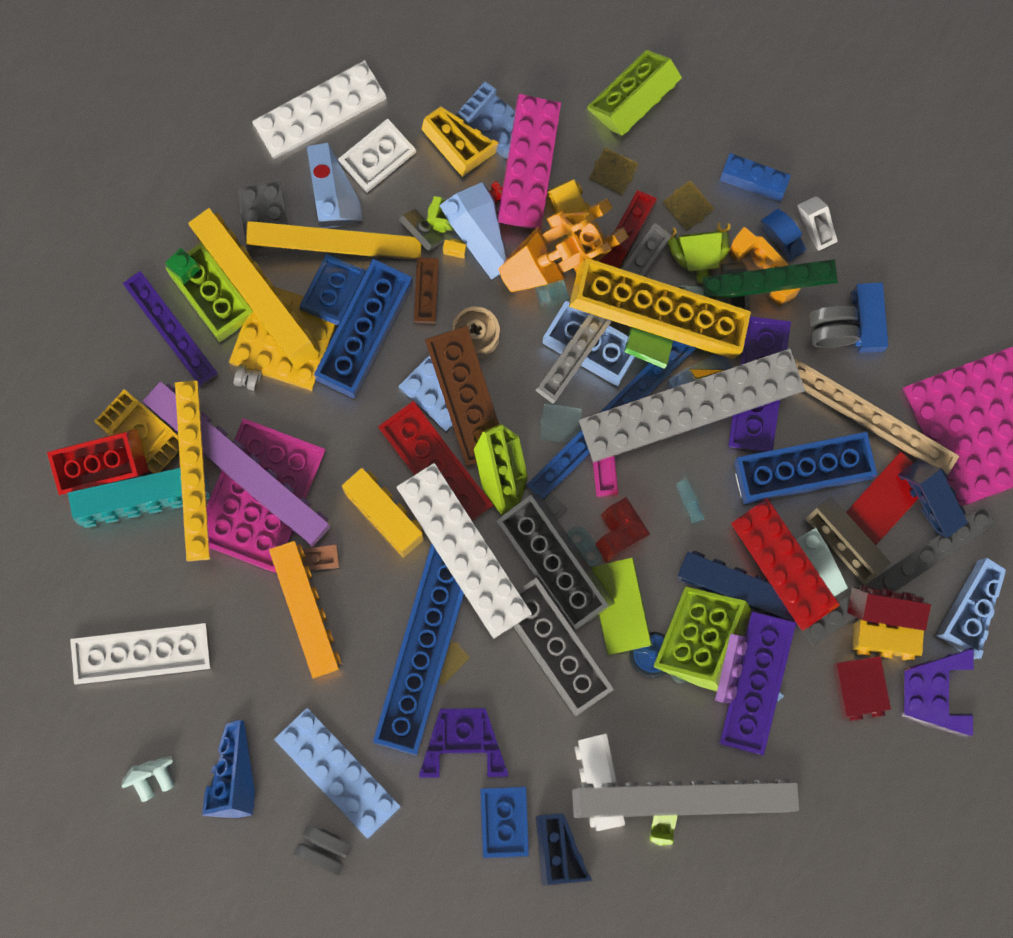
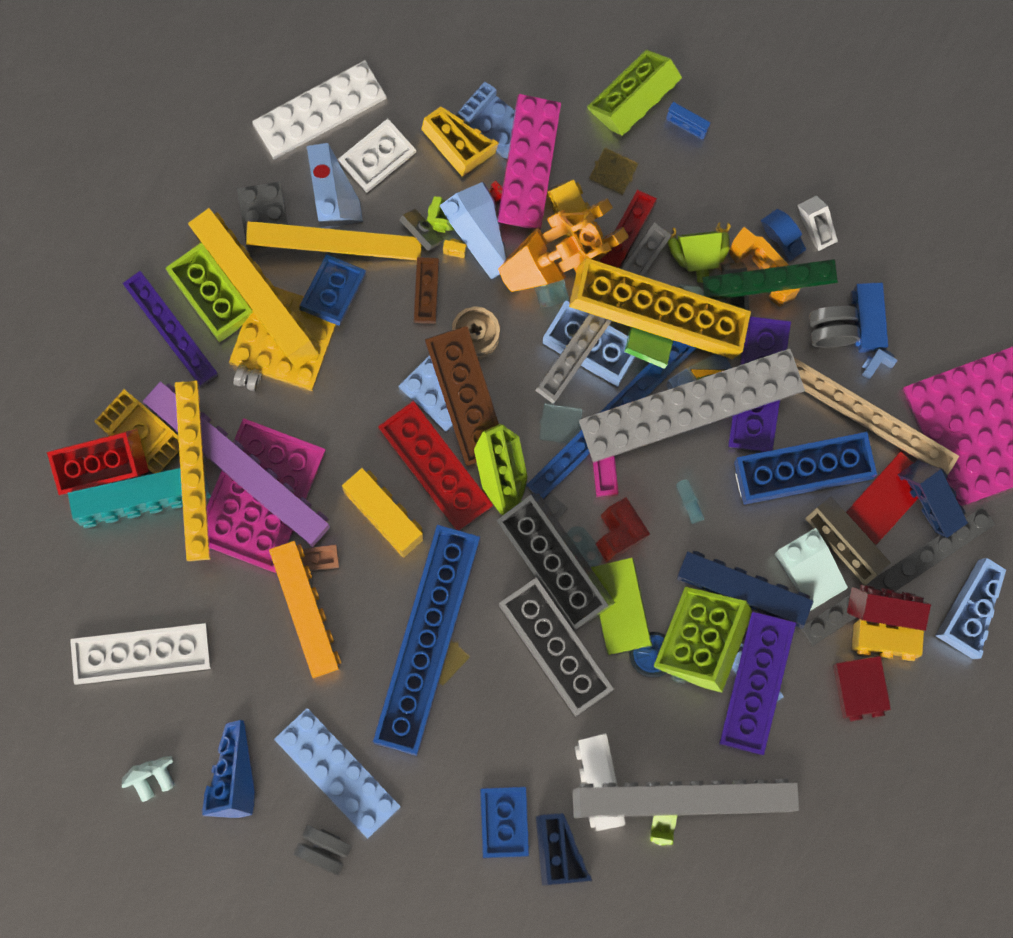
(182, 266): green brick -> none
(363, 328): blue brick -> none
(463, 732): dark purple wing -> none
(464, 551): white plate -> none
(688, 120): none -> blue plate
(688, 205): clear yellow piece -> none
(731, 669): medium lavender plate -> none
(755, 177): blue brick -> none
(785, 564): red plate -> none
(872, 364): none -> medium blue bracket
(928, 691): dark purple wing -> none

